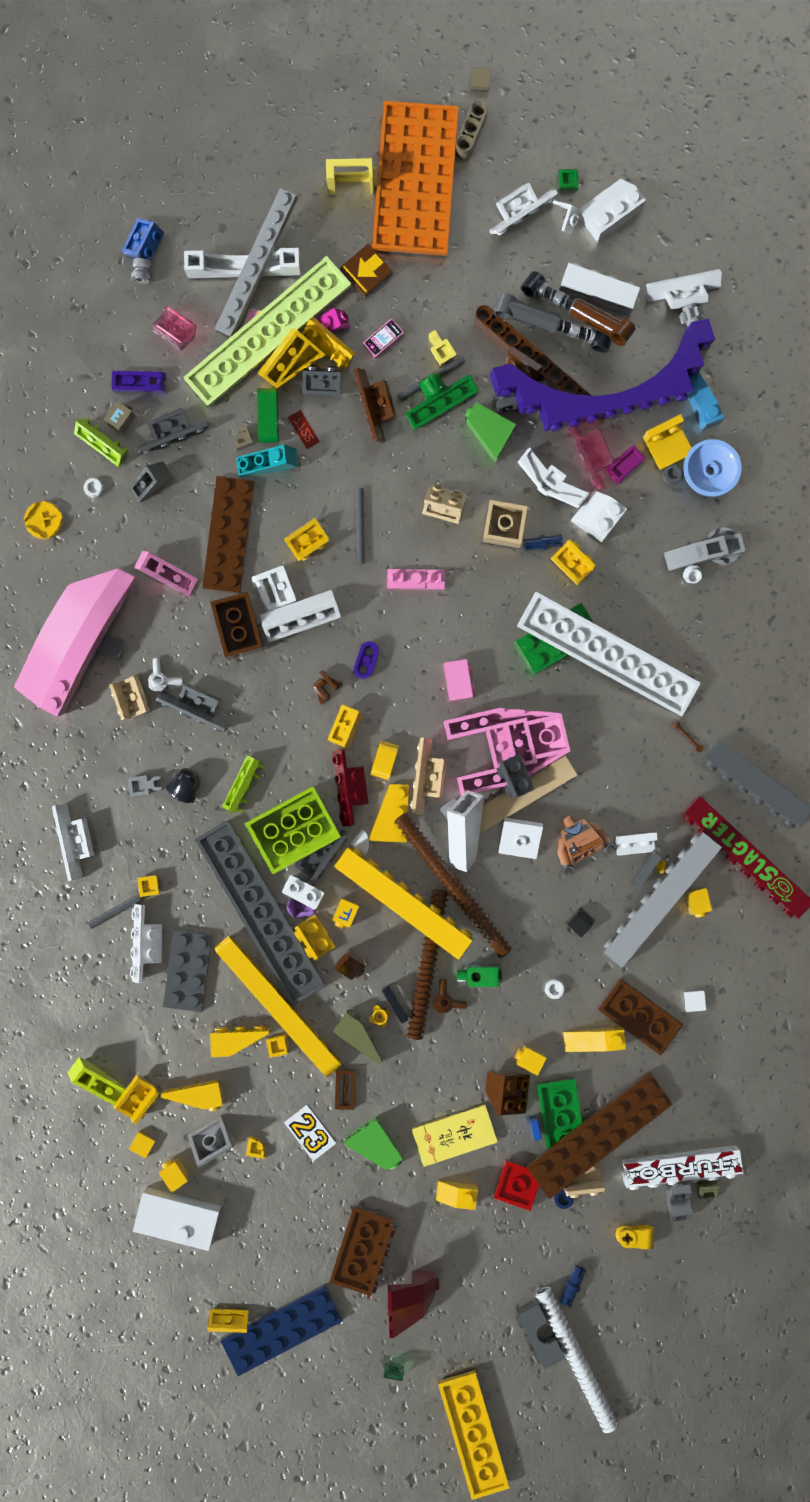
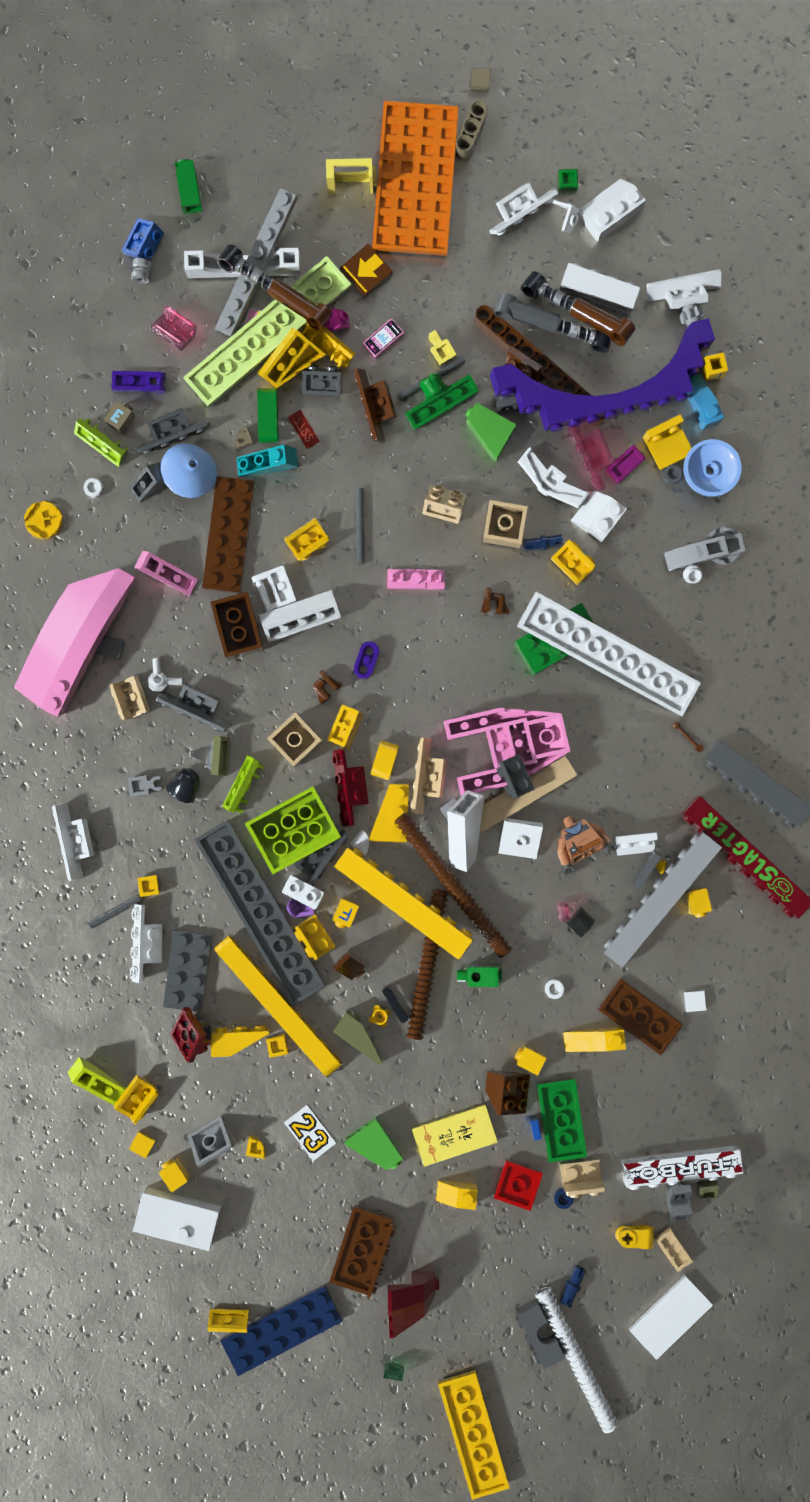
(188, 186): none -> green window
(188, 480): none -> light blue dish
(191, 1034): none -> dark red piece
(201, 1095): yellow slope -> none
(214, 755): none -> olive piece
(294, 740): none -> tan brick
(315, 313): none -> piece
(346, 1072): reddish brown tile -> none
(443, 1002): reddish brown piece -> none
(458, 680): bright pink brick -> none
(501, 607): none -> reddish brown piece
(563, 911): none -> clear pink tile
(599, 1135): reddish brown plate -> none
(670, 1317): none -> white tile
(673, 1249): none -> tan plate
(714, 367): none -> yellow brick

